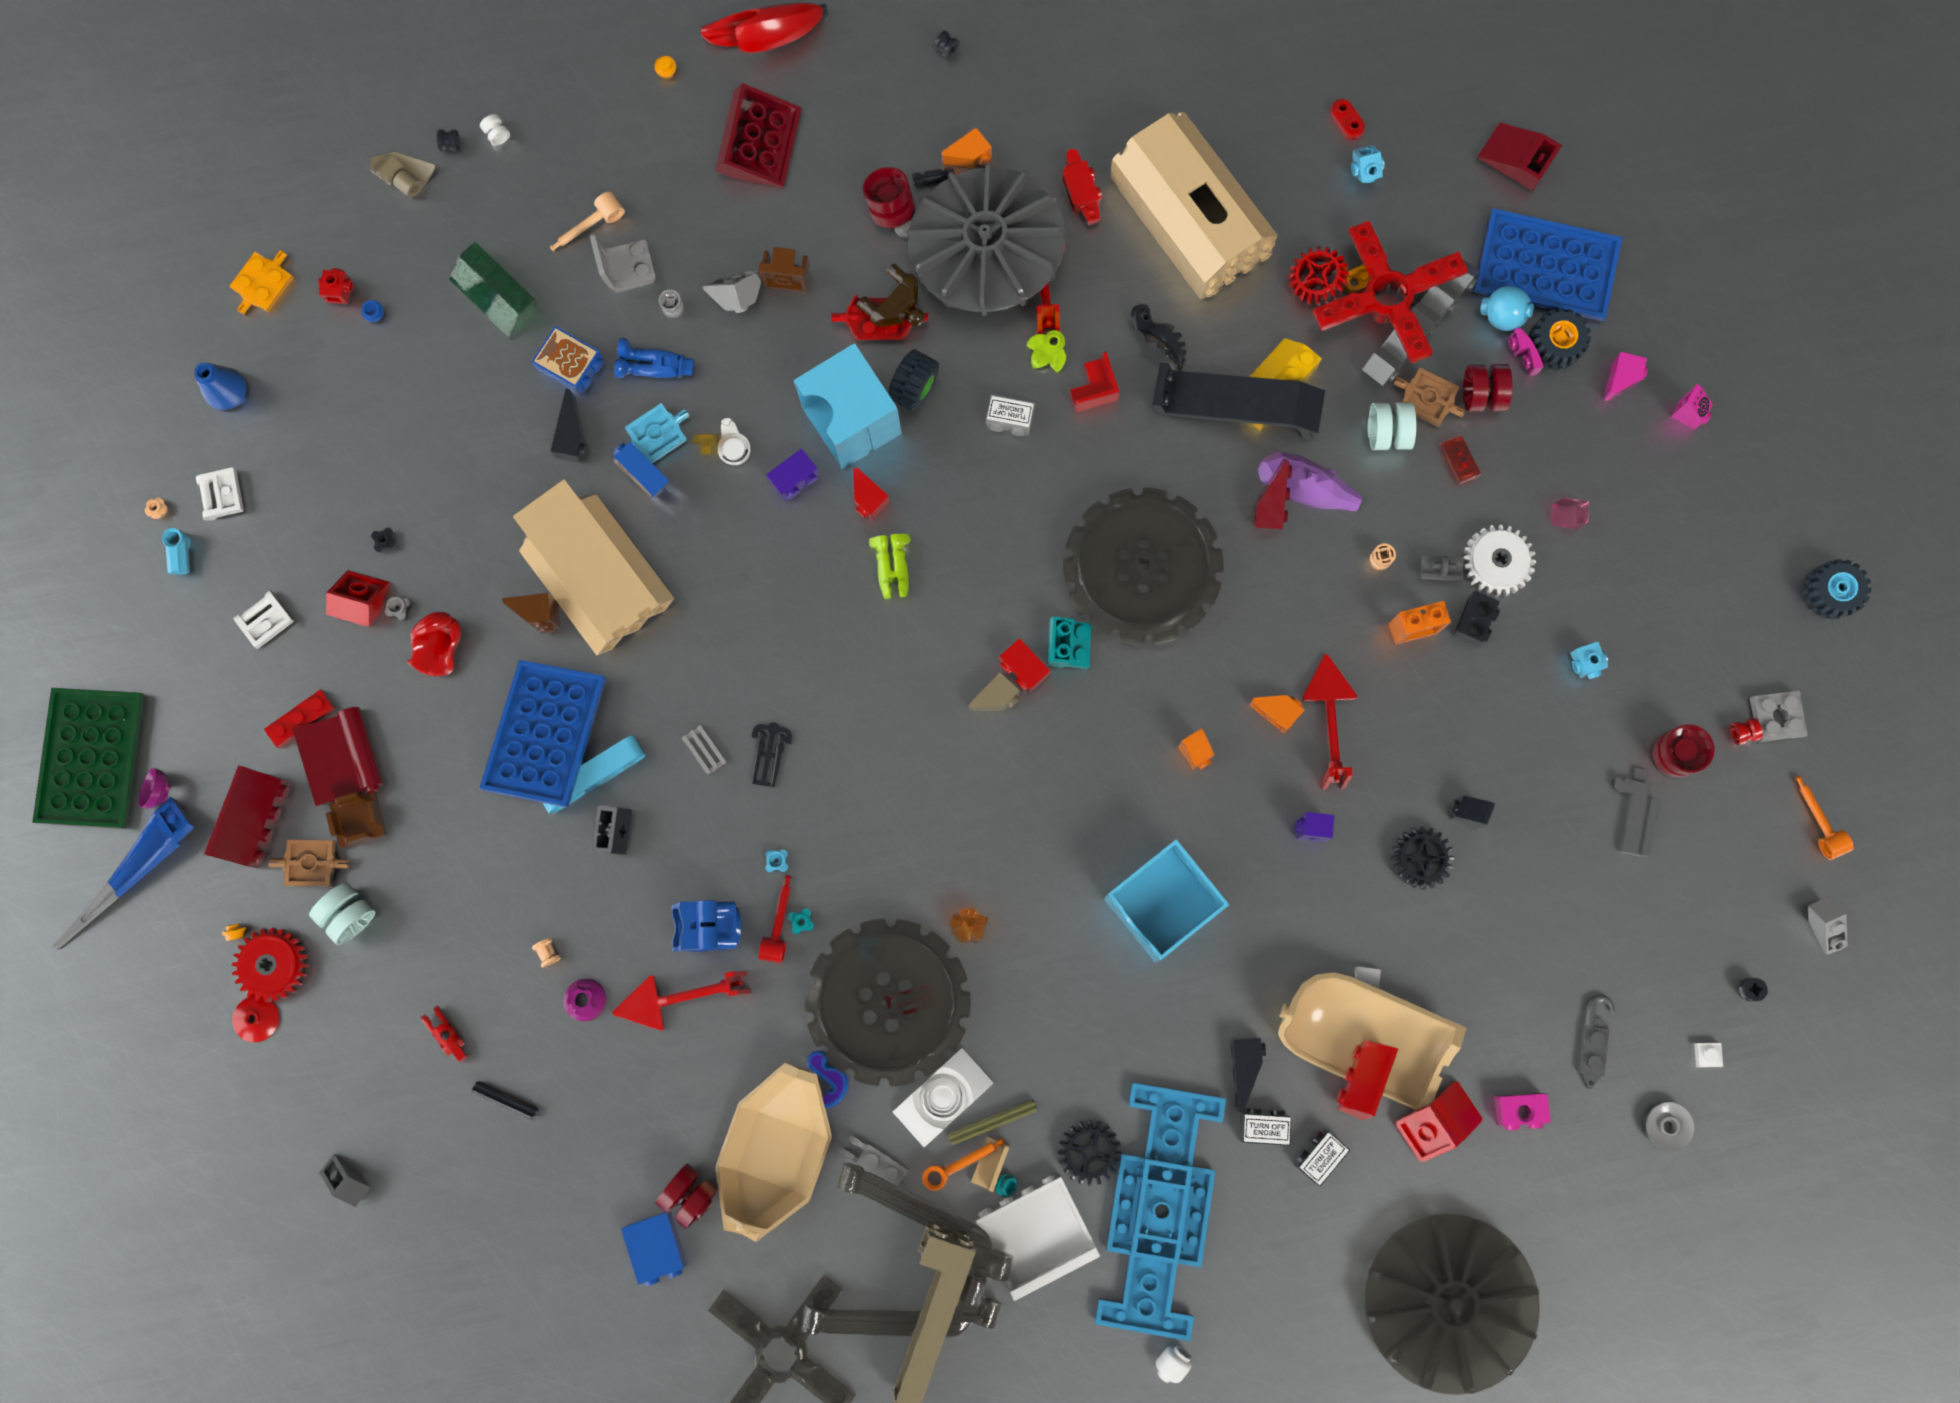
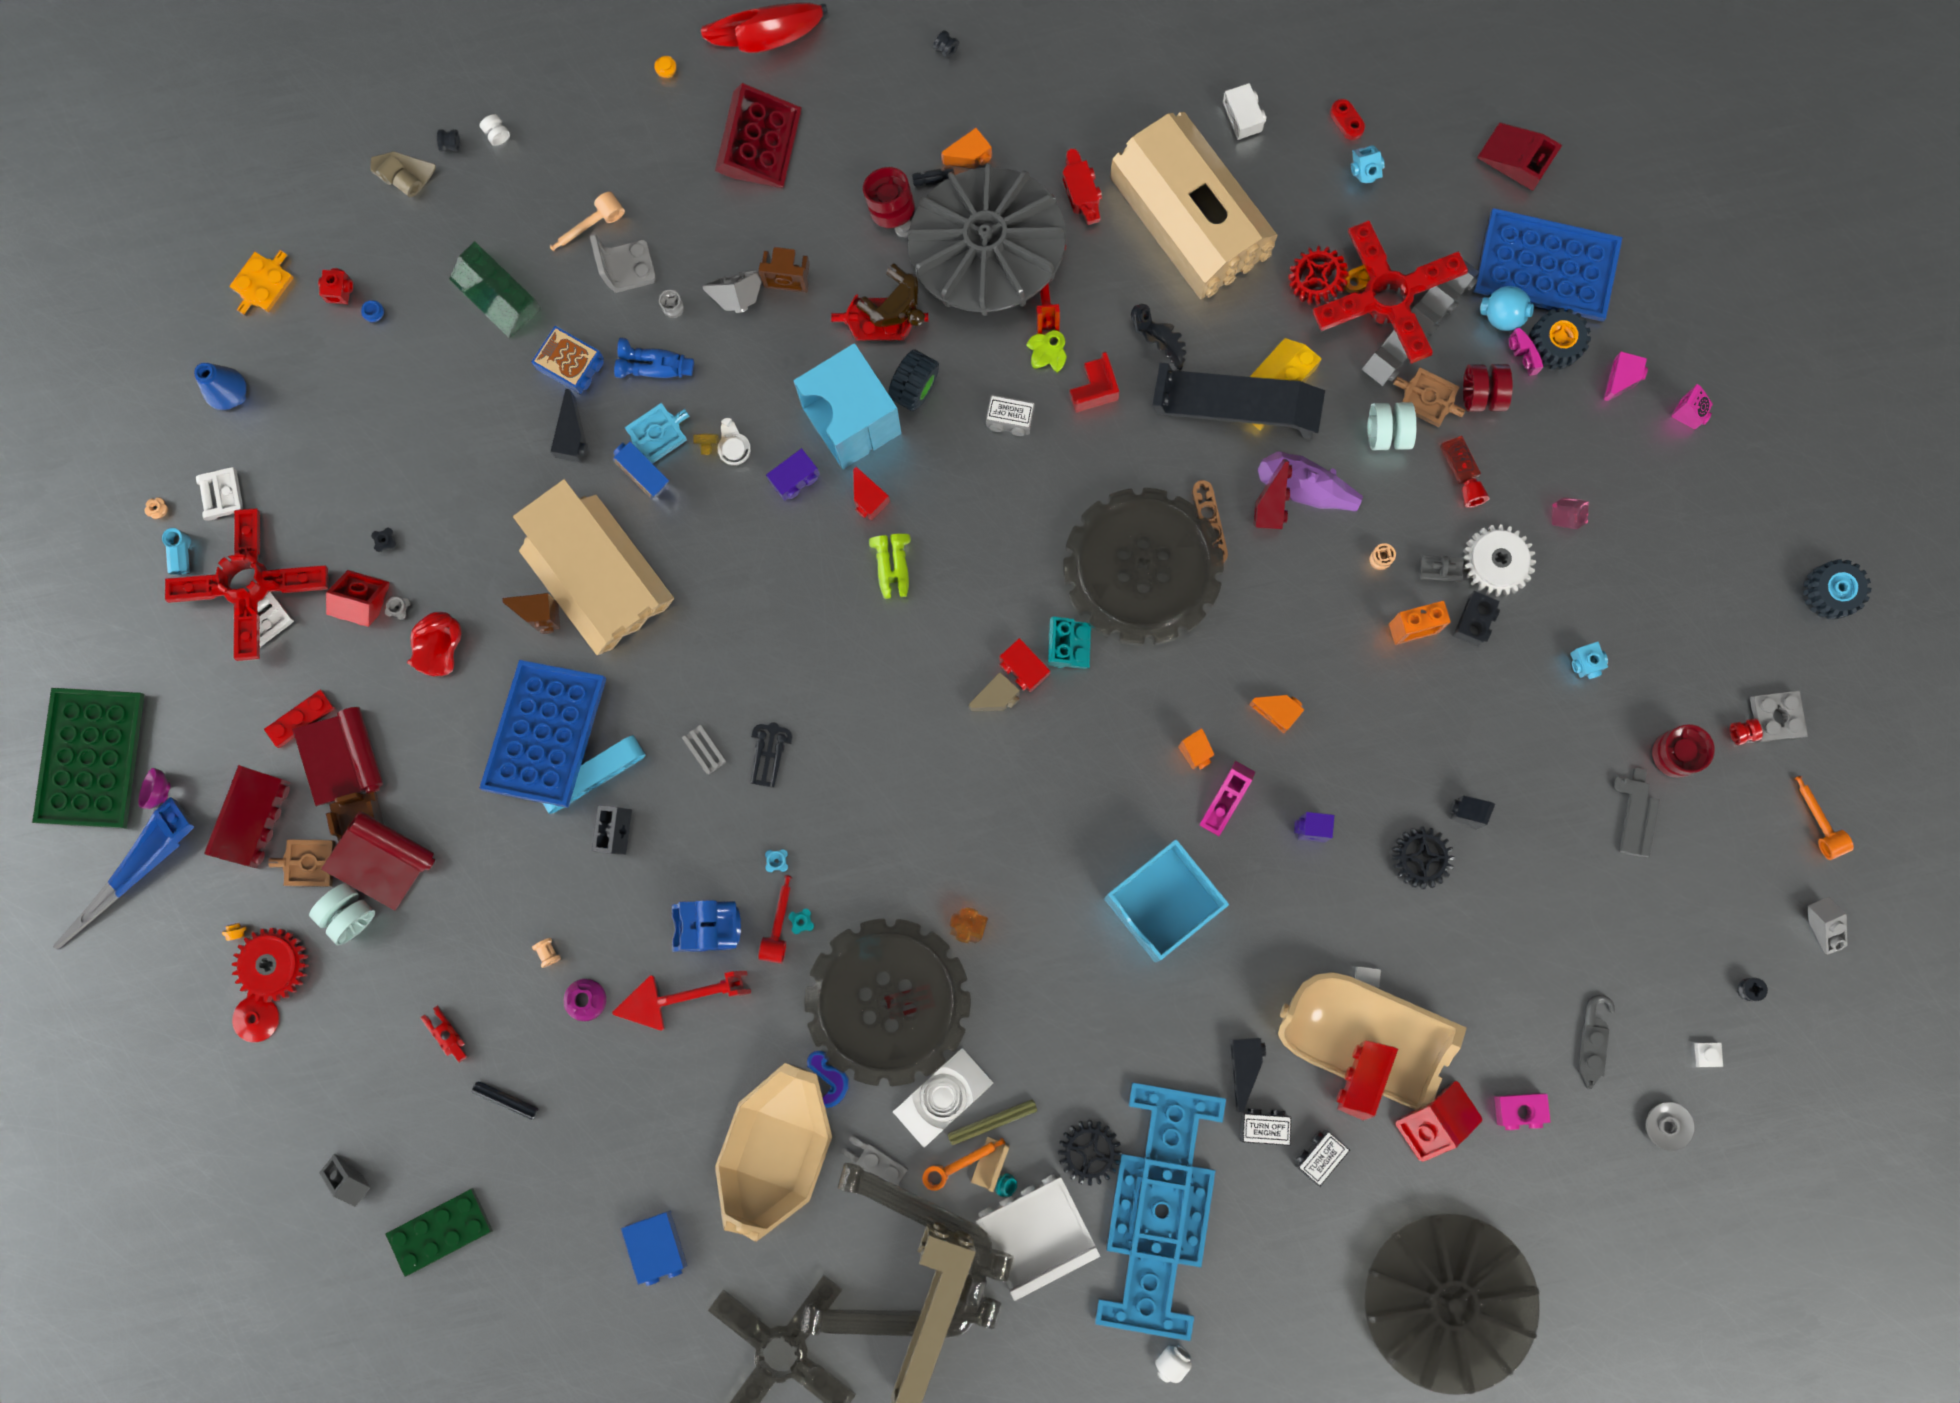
(246, 603): none -> red piece
(377, 860): none -> dark red door
(438, 1232): none -> dark green plate
(682, 1191): dark red wheel -> none
(1215, 519): none -> medium nougat beam
(1227, 798): none -> dark pink slope
(1244, 111): none -> white brick
(1328, 686): red piece -> none
(1474, 493): none -> red hat

